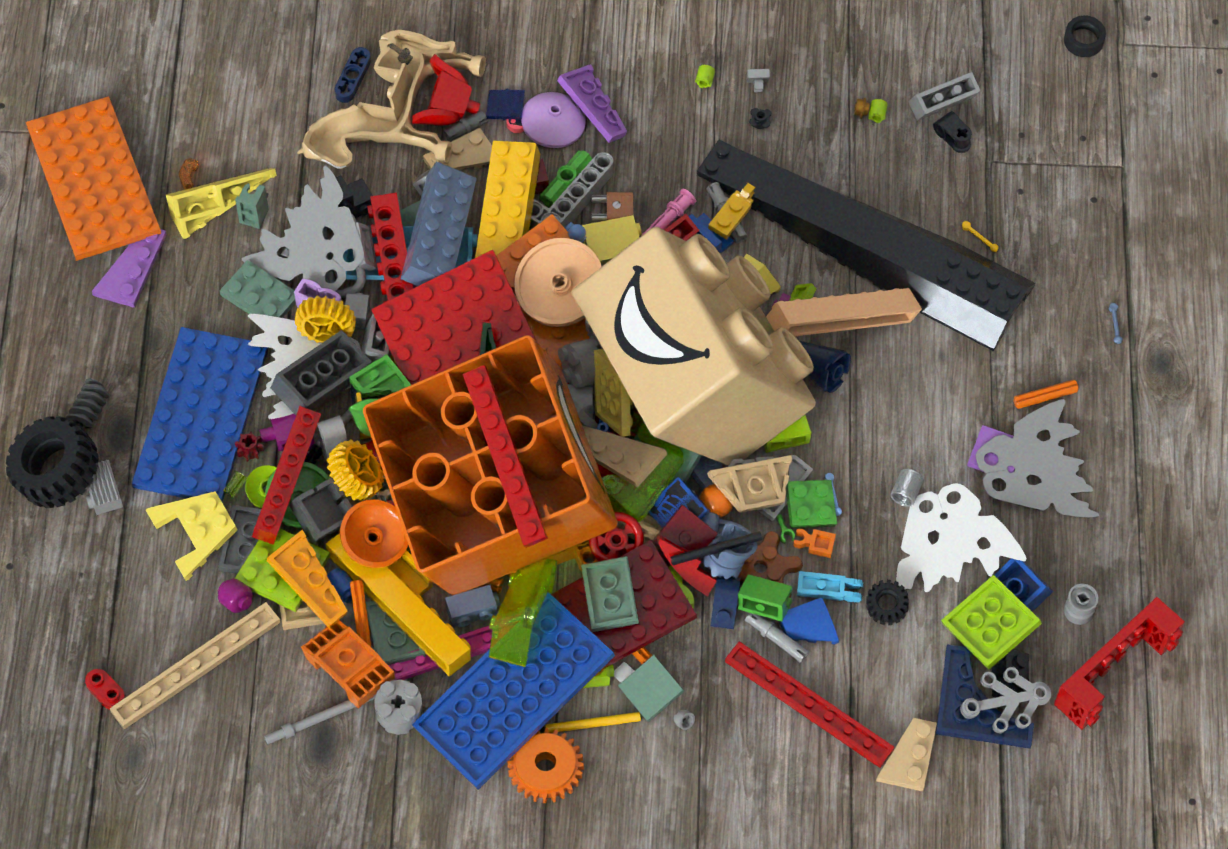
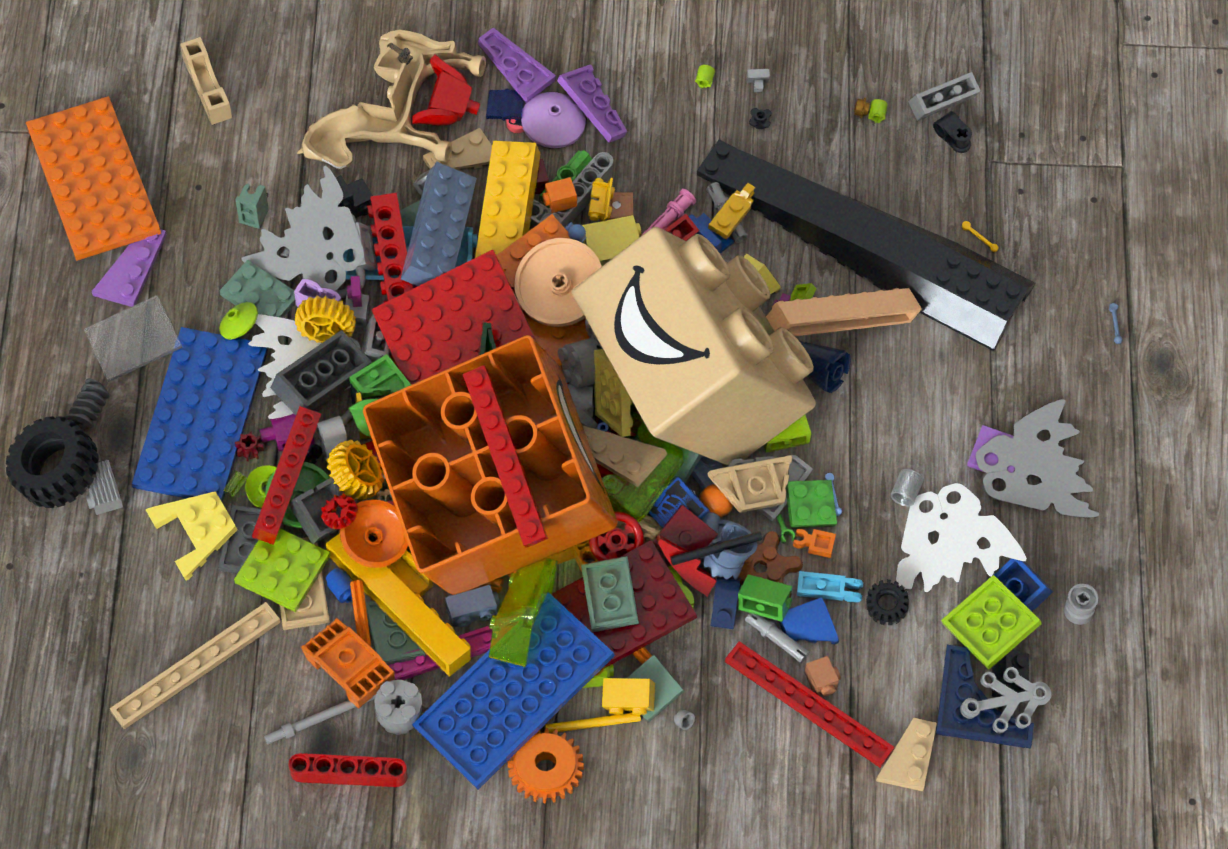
(104, 688): red plate -> none
(132, 338): none -> clear piece
(187, 167): clear orange arm -> none
(200, 204): light yellow wedge -> none
(205, 82): none -> tan arch
(235, 595): magenta head -> none
(238, 320): none -> lime dish
(304, 574): light orange wing -> none
(338, 763): none -> red beam
(348, 512): none -> red gear
(353, 83): dark blue beam -> none
(354, 291): none -> magenta plate
(465, 126): dark grey pin -> none
(518, 67): none -> medium lavender wing
(560, 195): none -> orange brick
(604, 193): none -> yellow hinge
(623, 672): white sticker -> none
(628, 695): none -> yellow piece
(822, 676): none -> nougat brick
(1045, 394): orange axle -> none
(1088, 23): black tyre -> none
(1154, 624): red plate -> none

